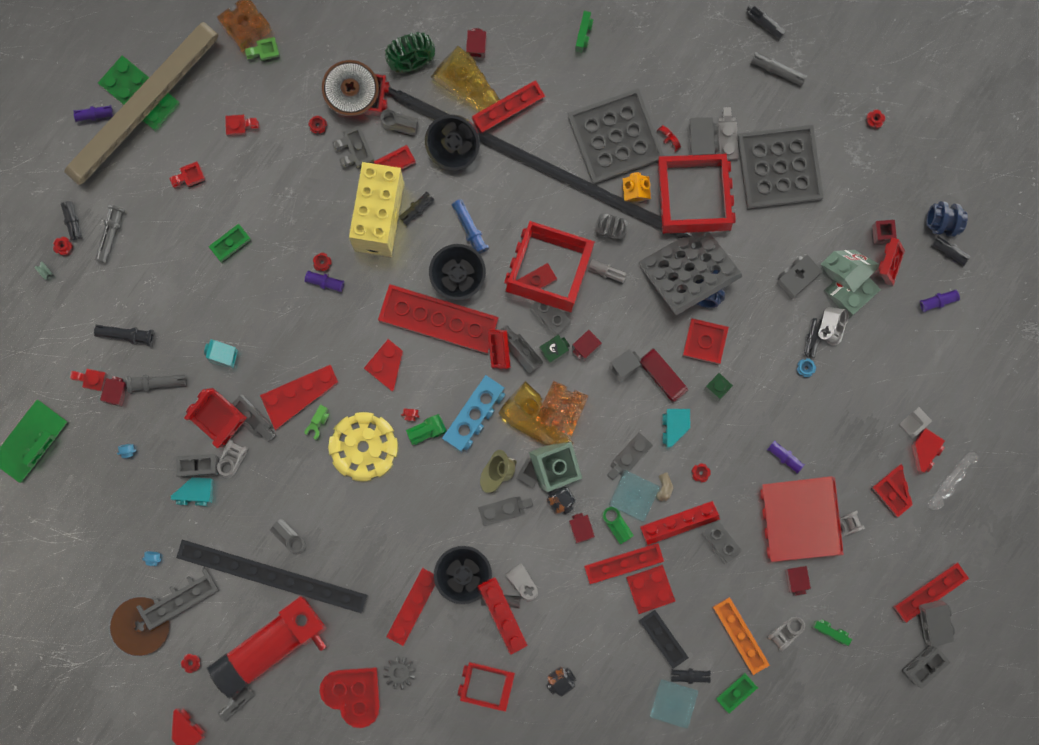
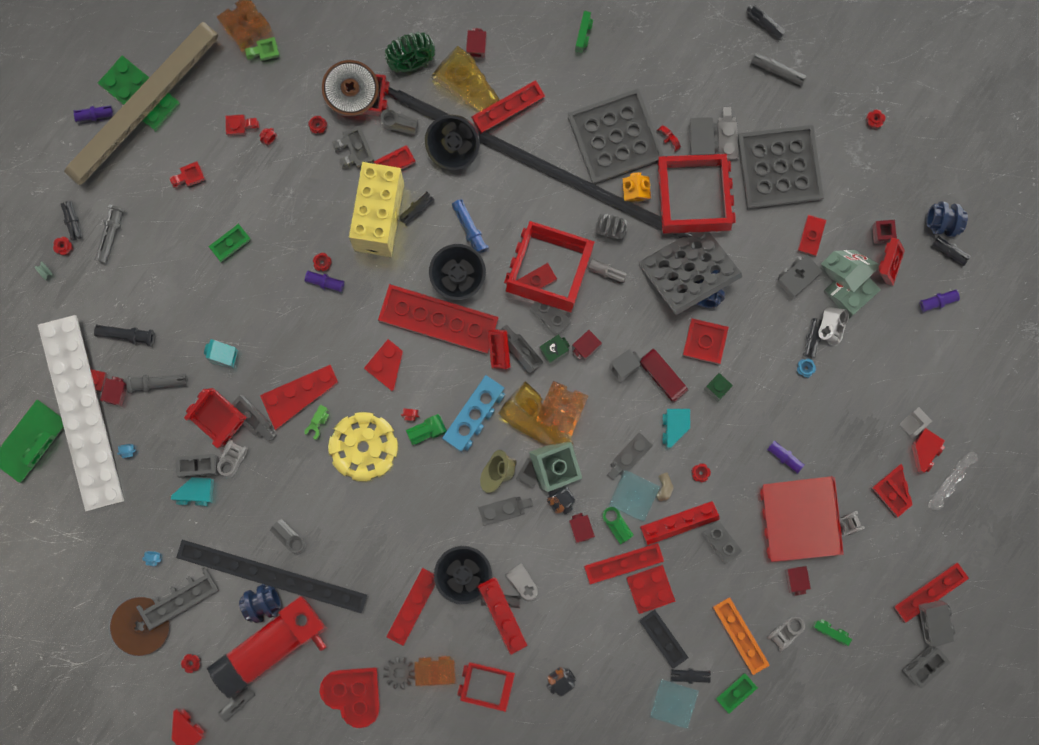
(80, 413): none -> white plate
(256, 605): none -> dark blue piece
(267, 136): none -> red plate
(435, 672): none -> clear orange brick
(811, 235): none -> red plate

